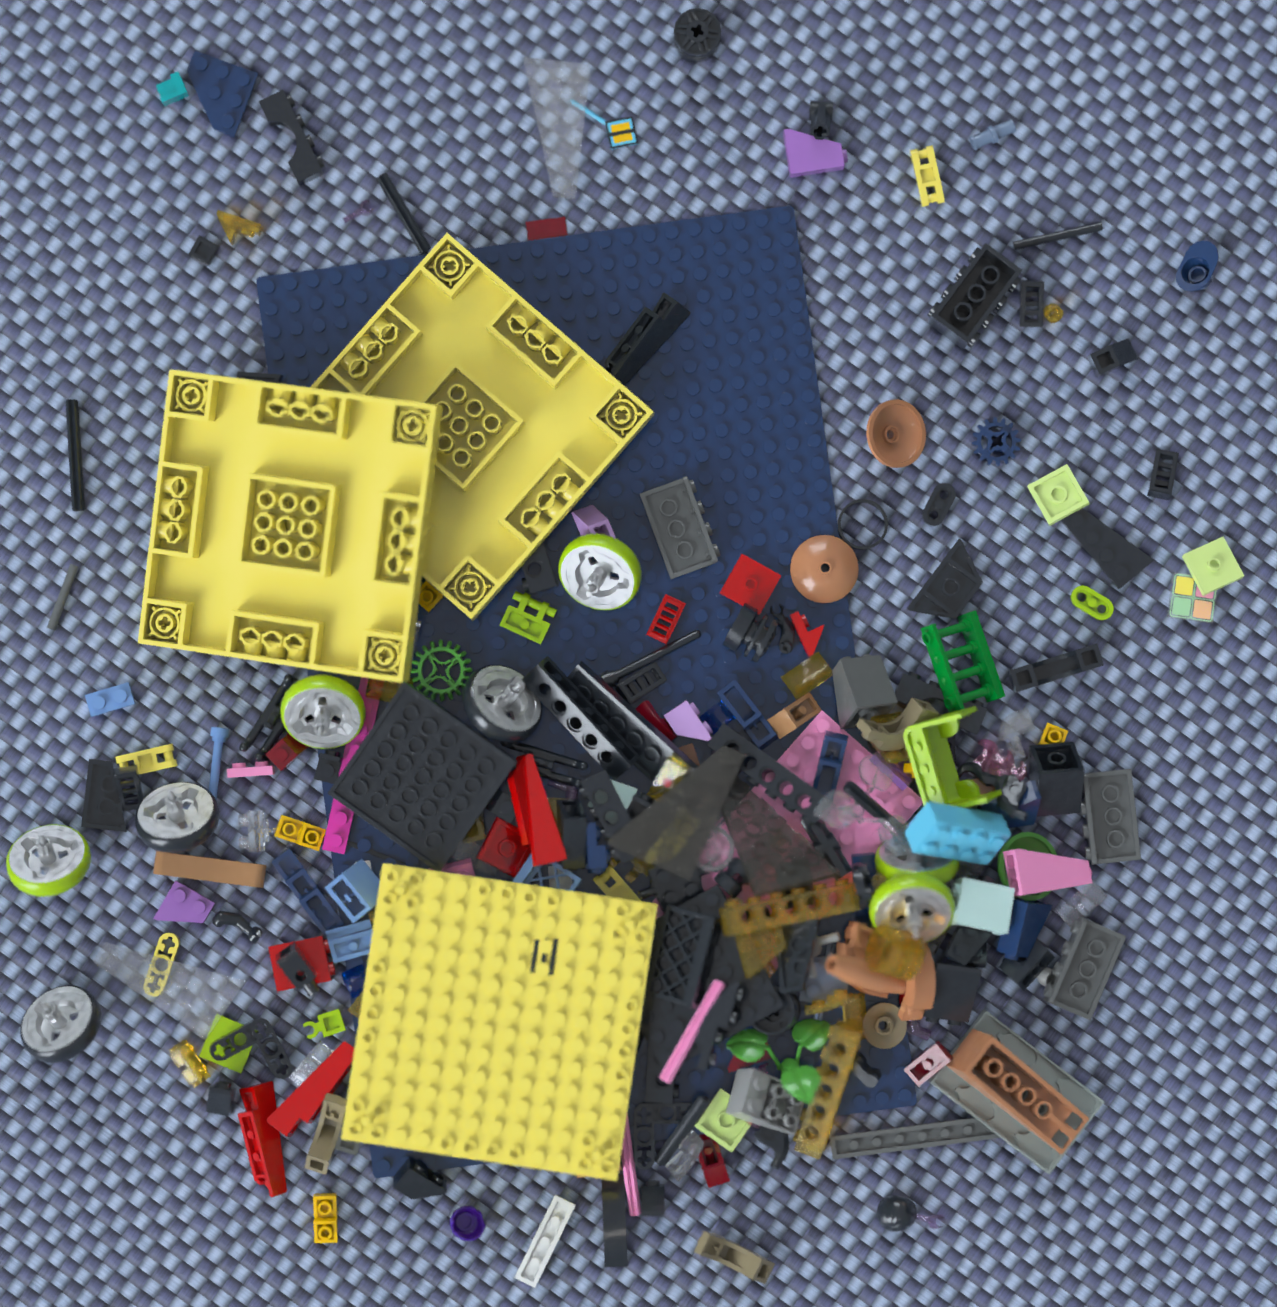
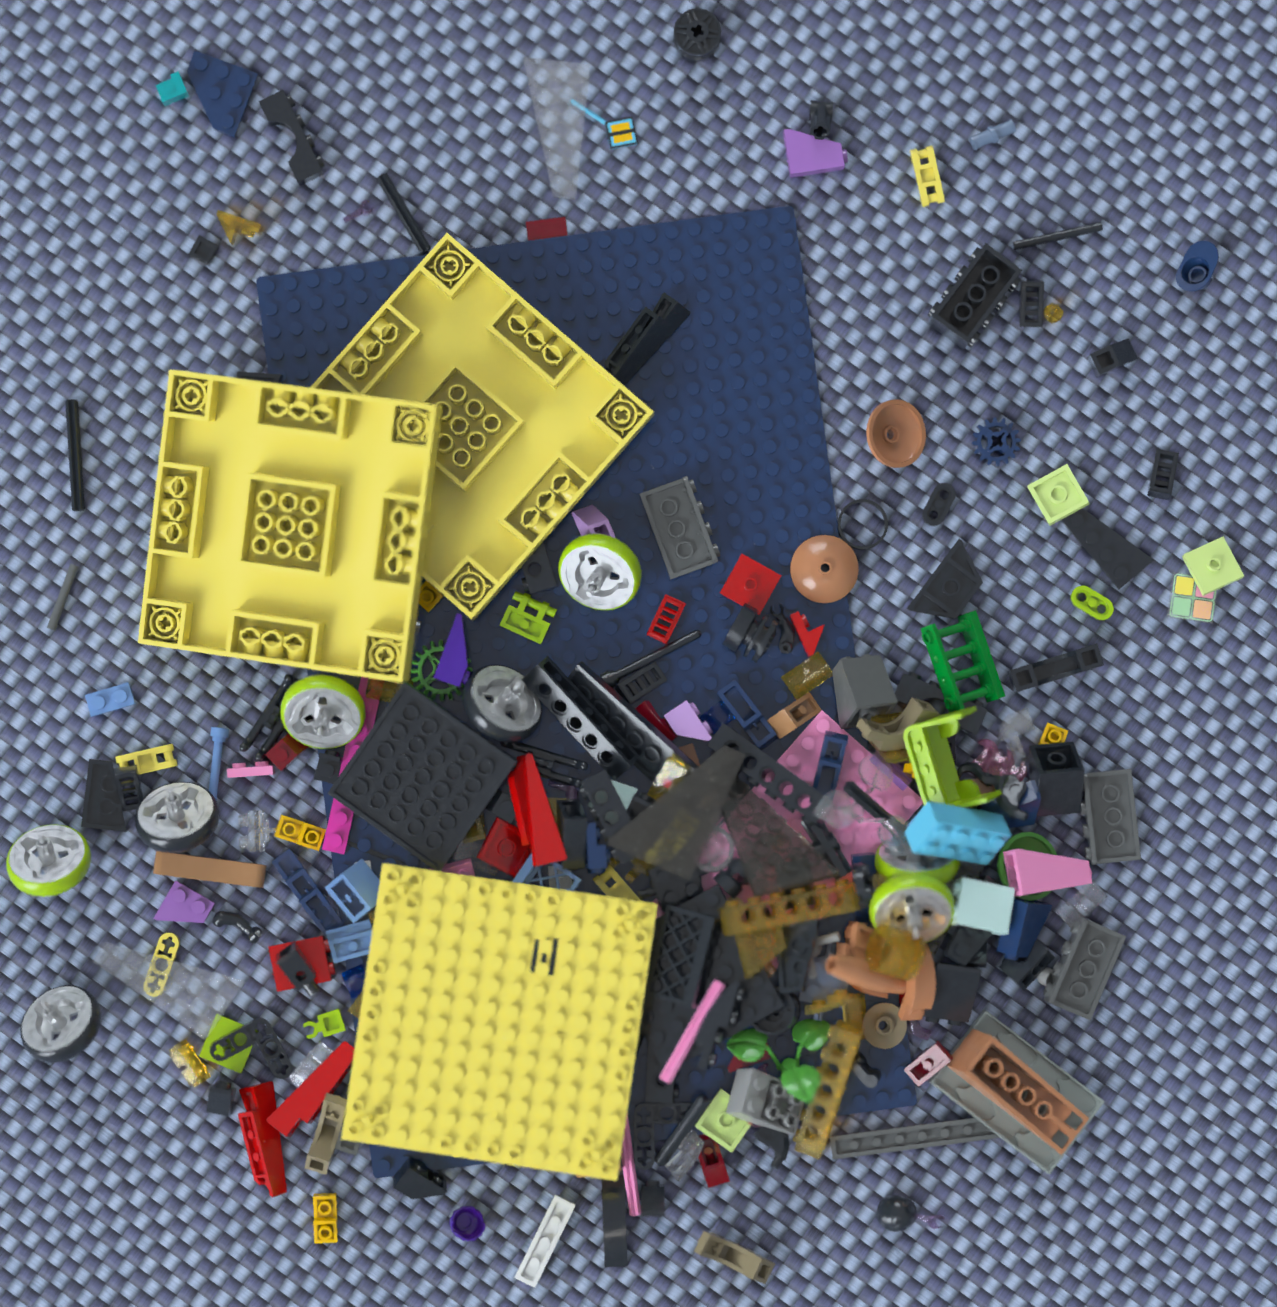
(454, 659): none -> dark purple slope

